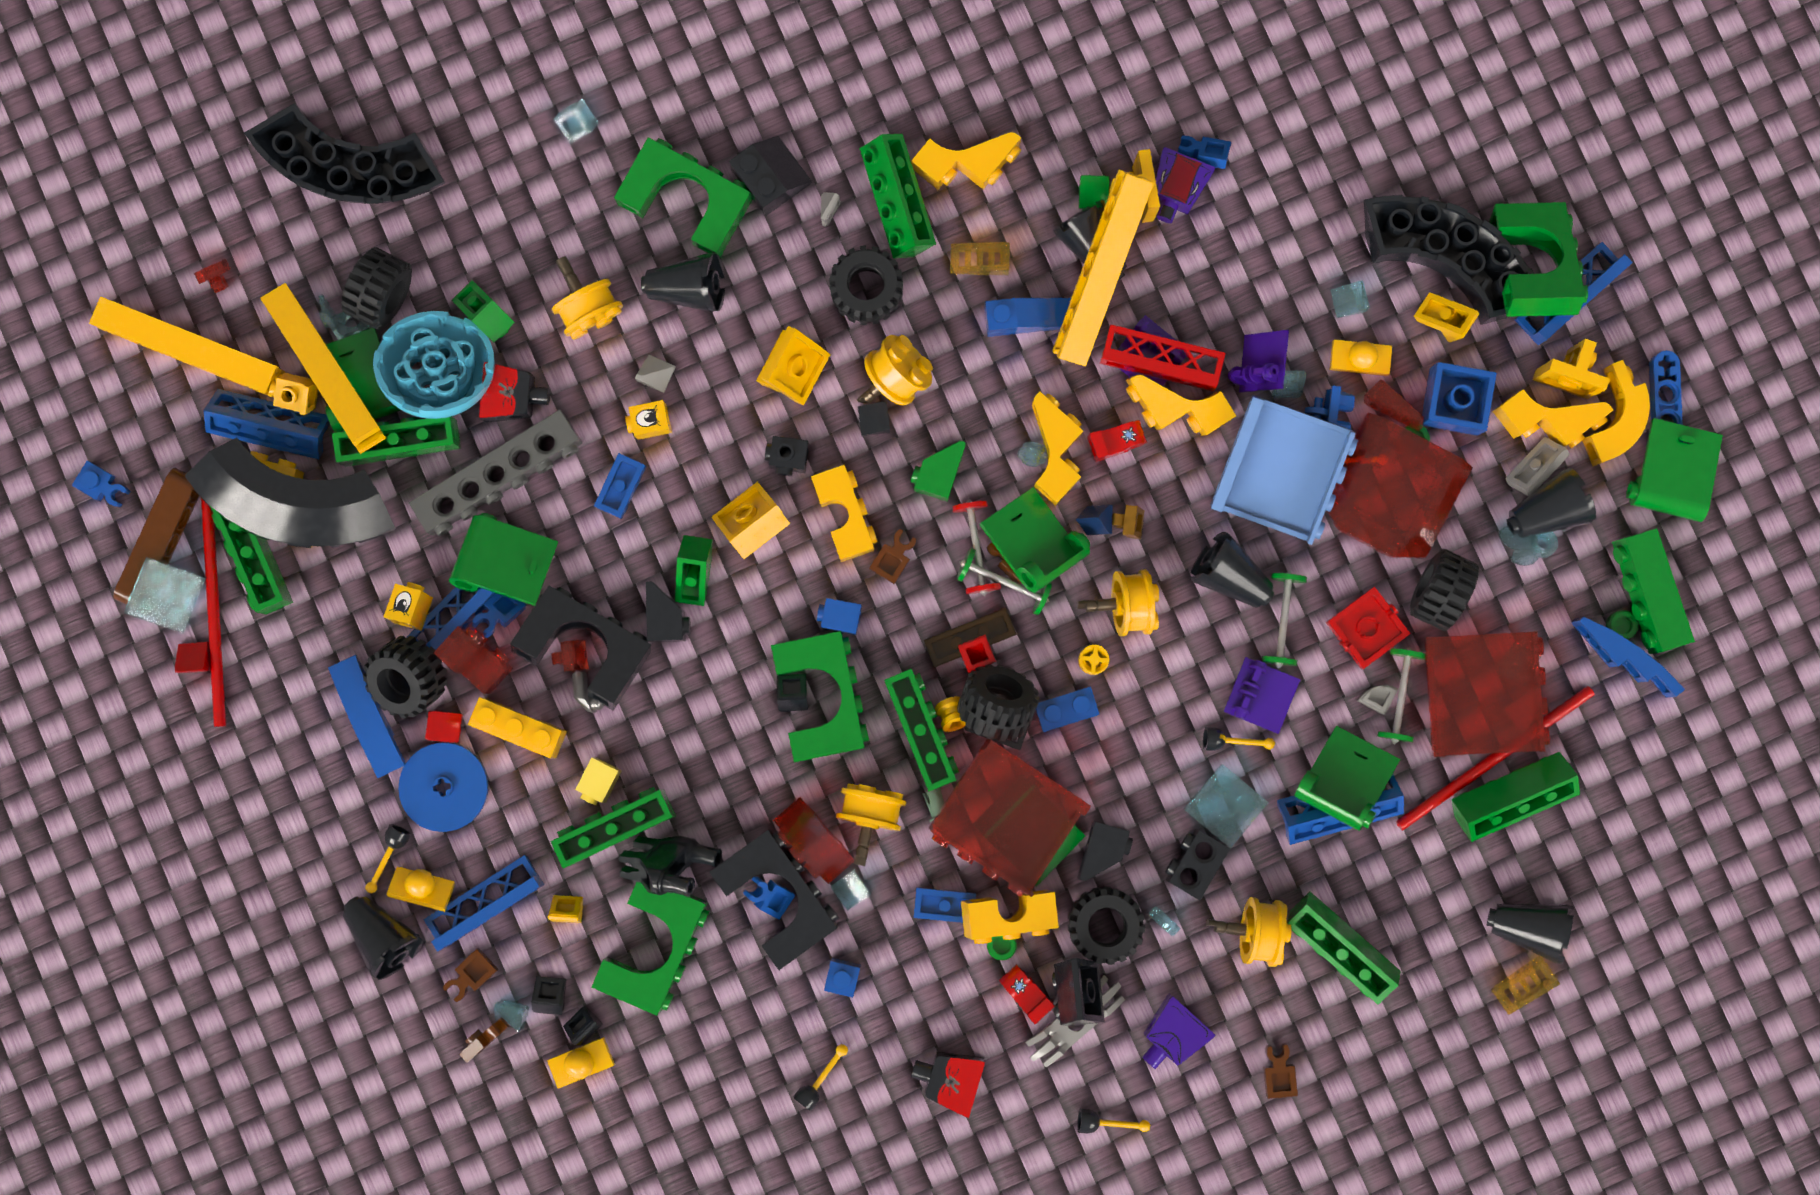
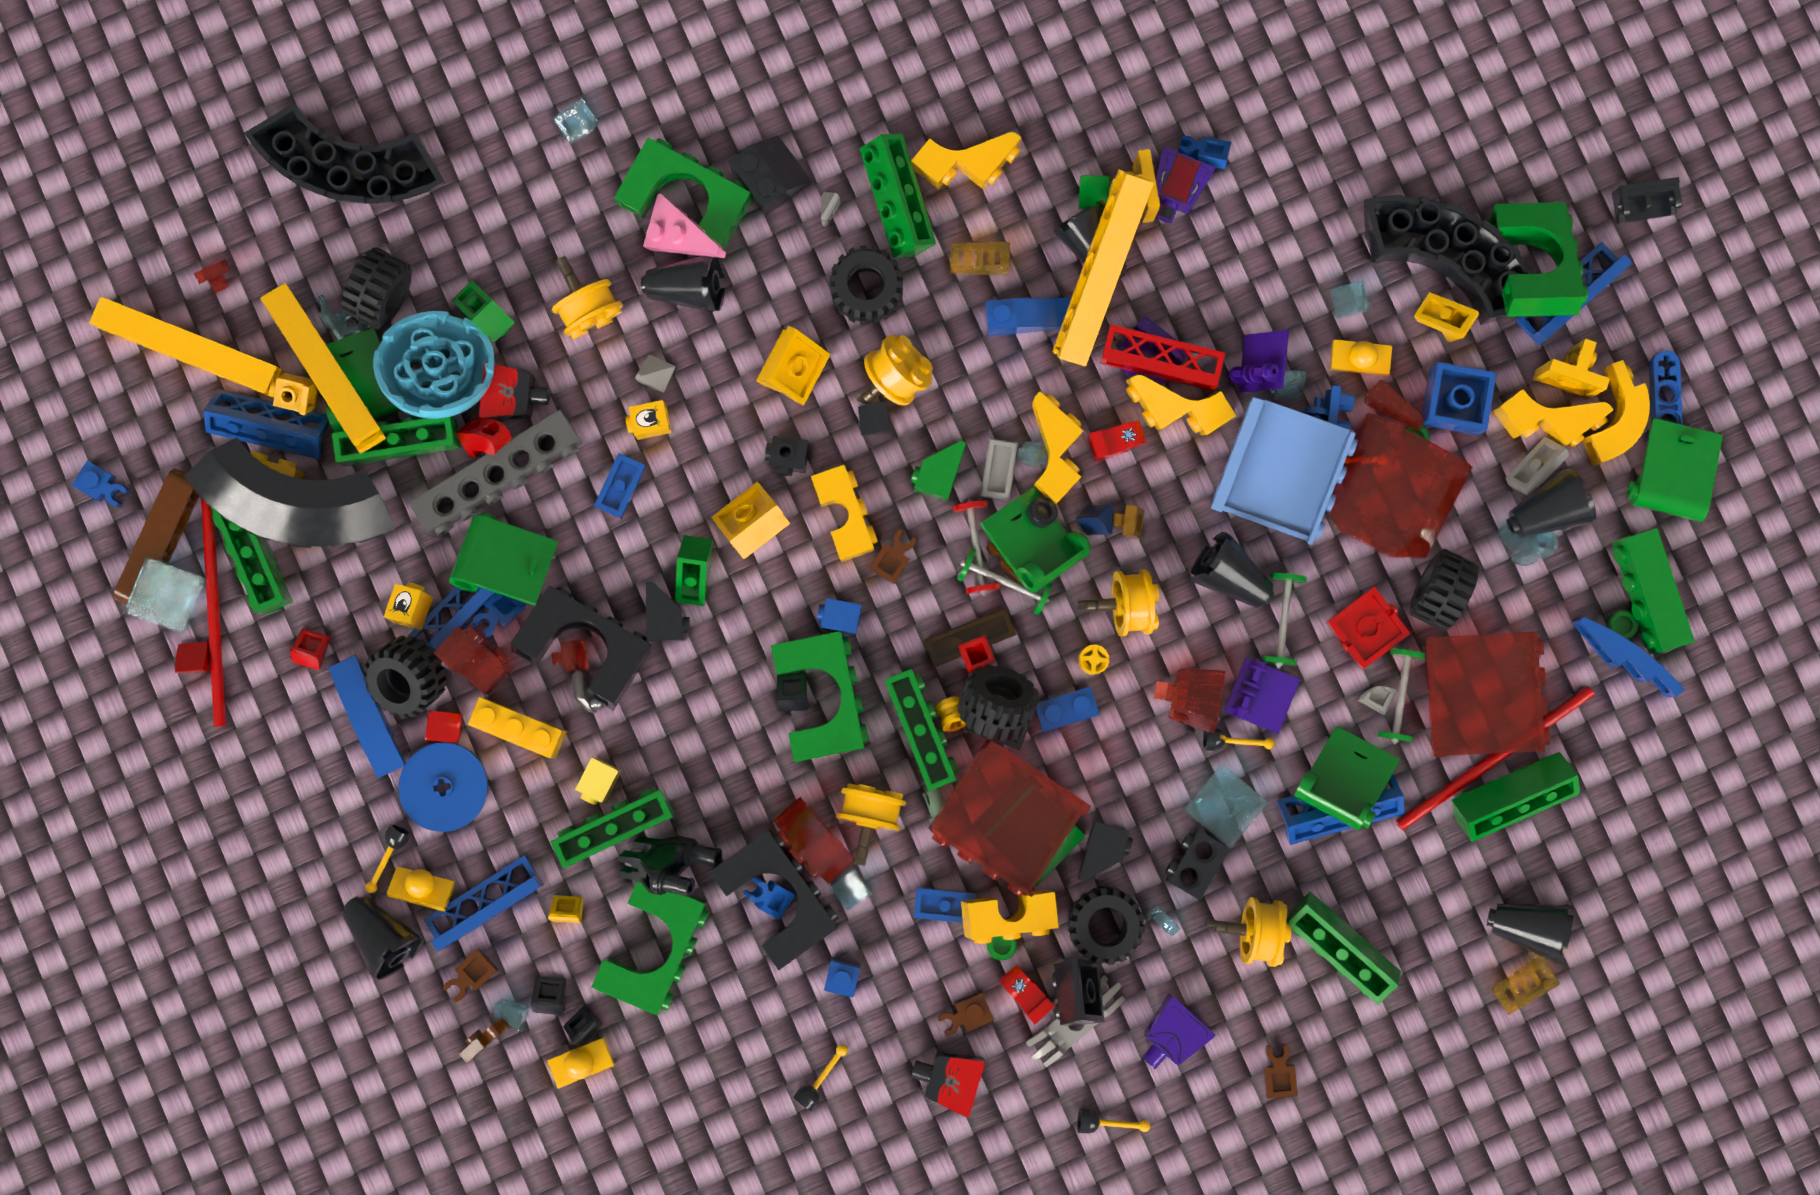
(310, 648): none -> red slope
(486, 437): none -> red leg
(676, 233): none -> bright pink wing
(971, 1013): none -> reddish brown plate
(999, 469): none -> light grey tile
(1041, 512): none -> black tile
(1194, 697): none -> clear red torso
(1647, 200): none -> black hinge

